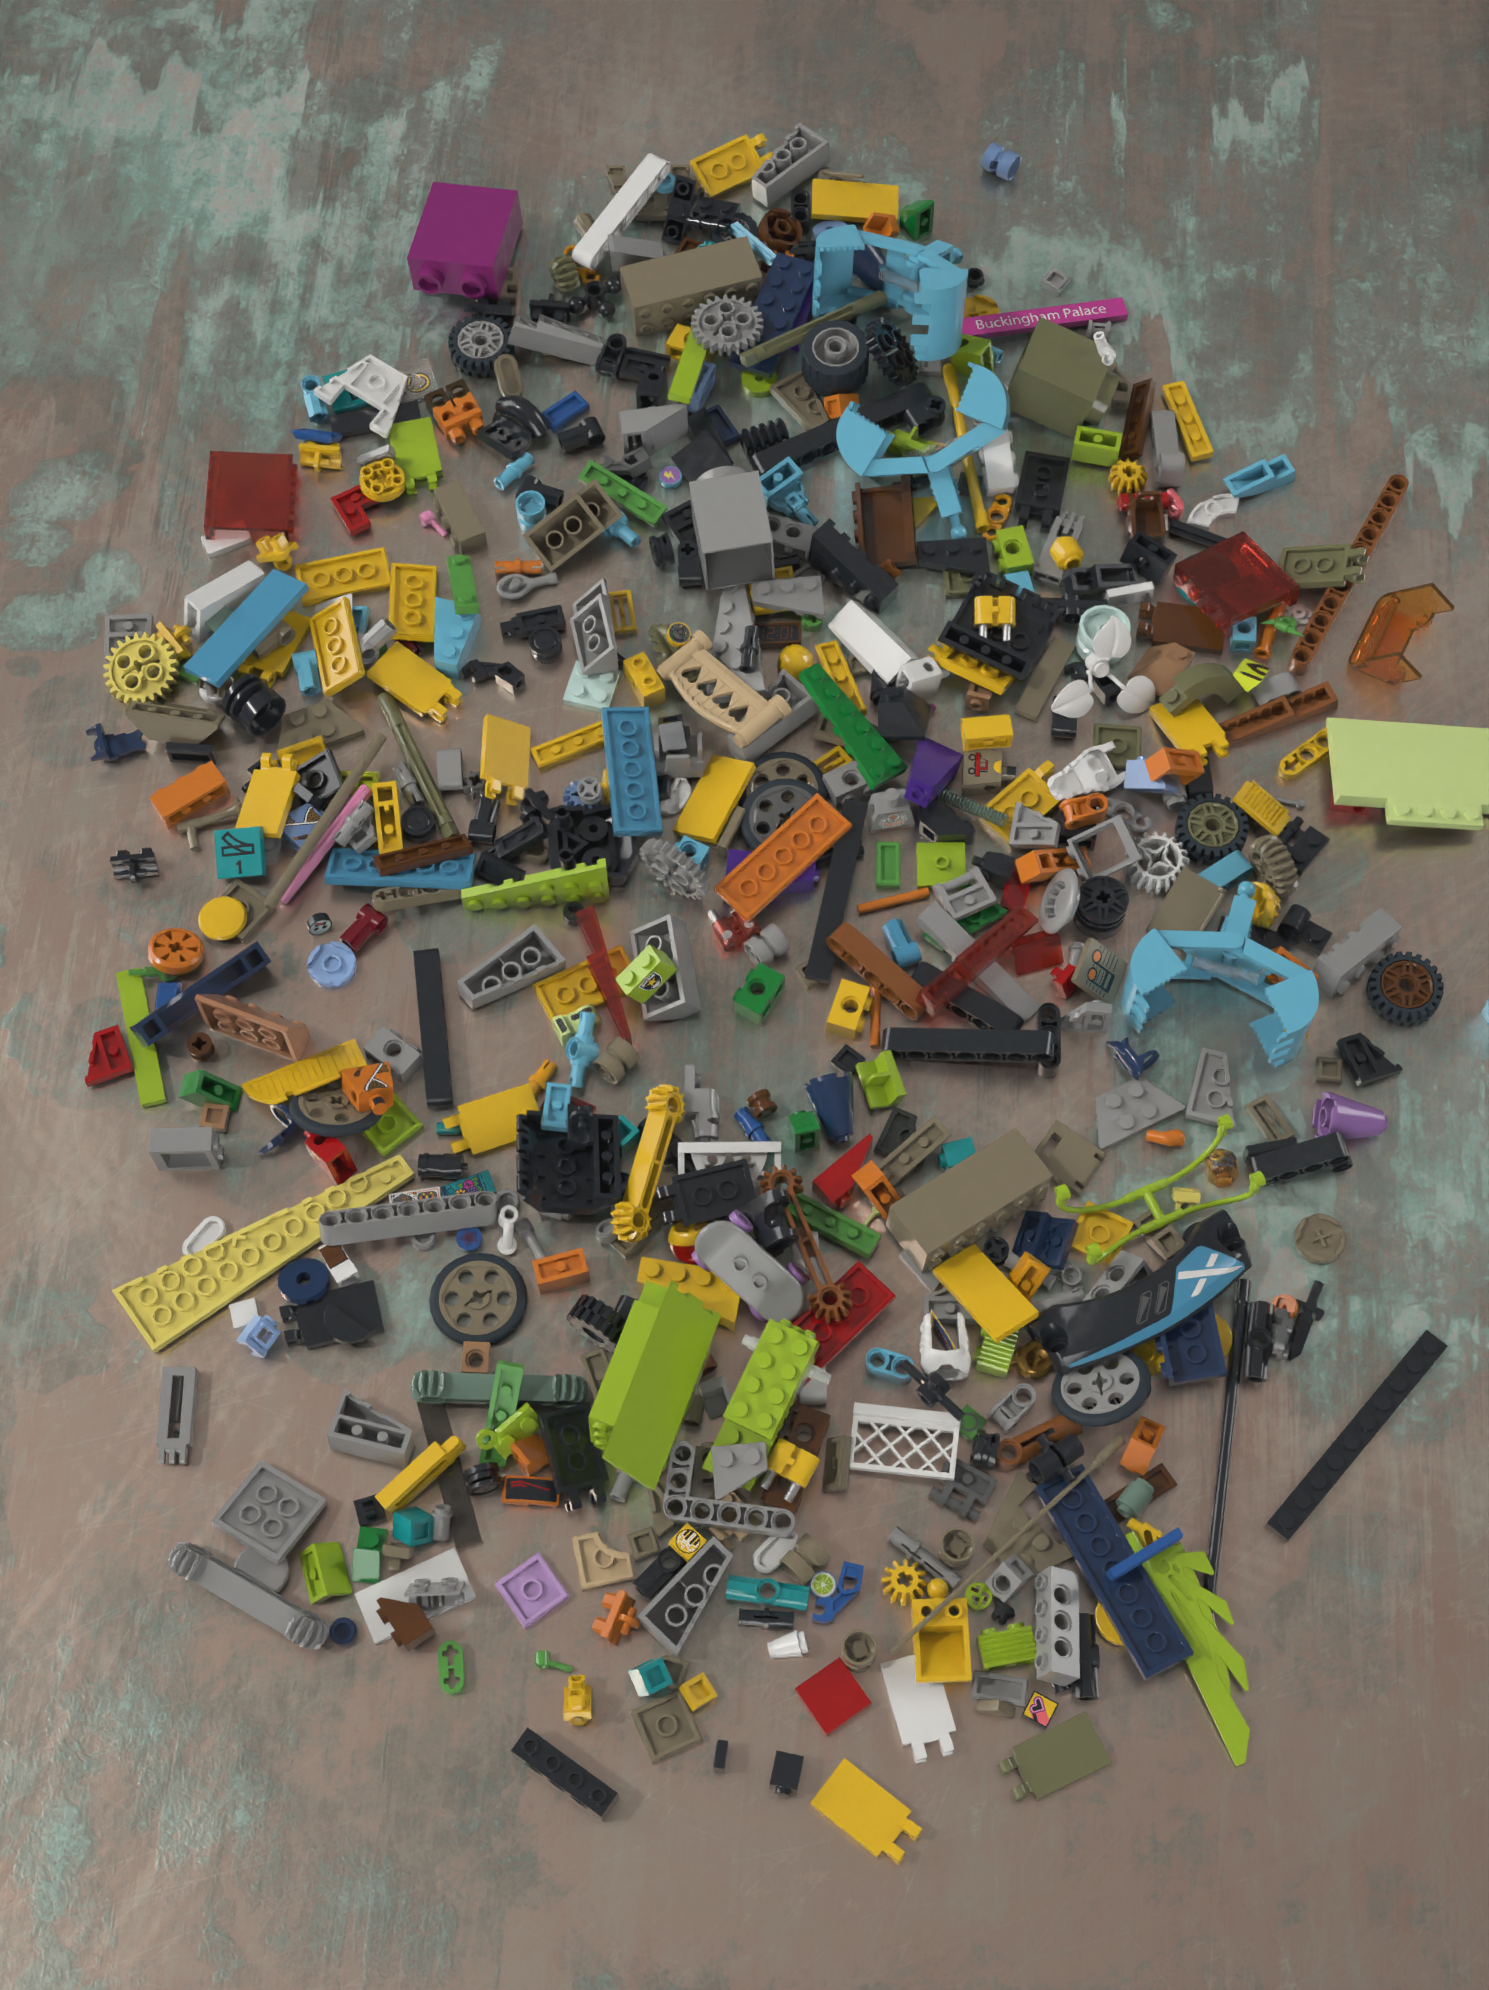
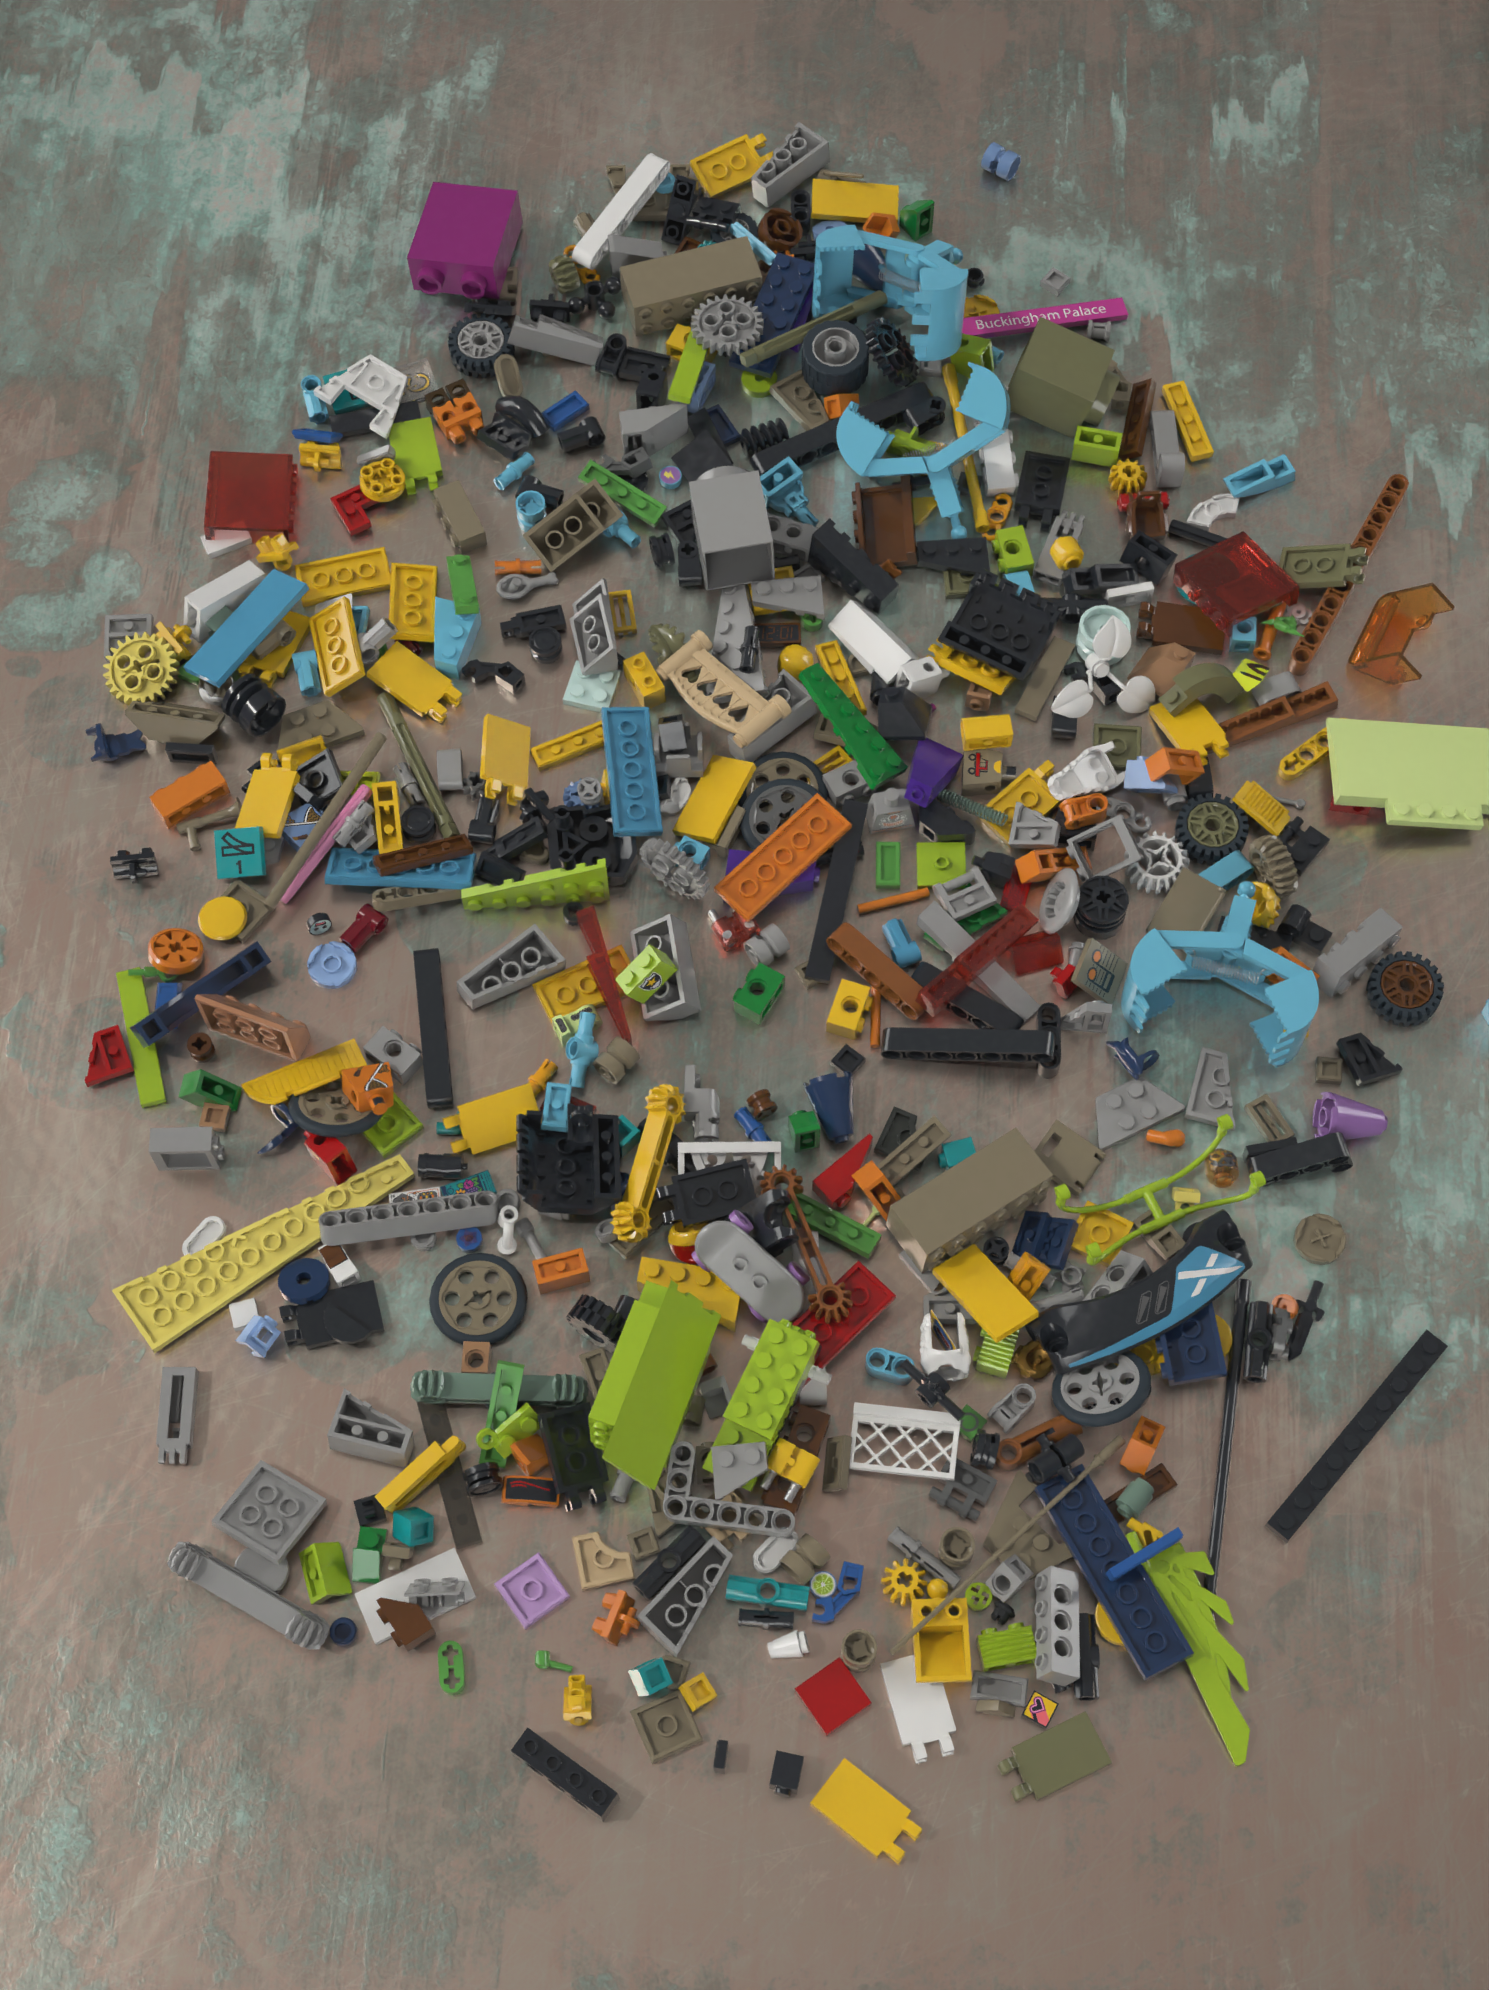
(428, 518): bright pink hand -> none
(442, 1515): light grey pin -> none
(678, 634): tile -> none
(687, 1542): yellow tile -> none
(881, 1081): lime panel -> none
(995, 612): yellow piece -> none
(1104, 349): white arm -> none
(1176, 505): coral arm -> none

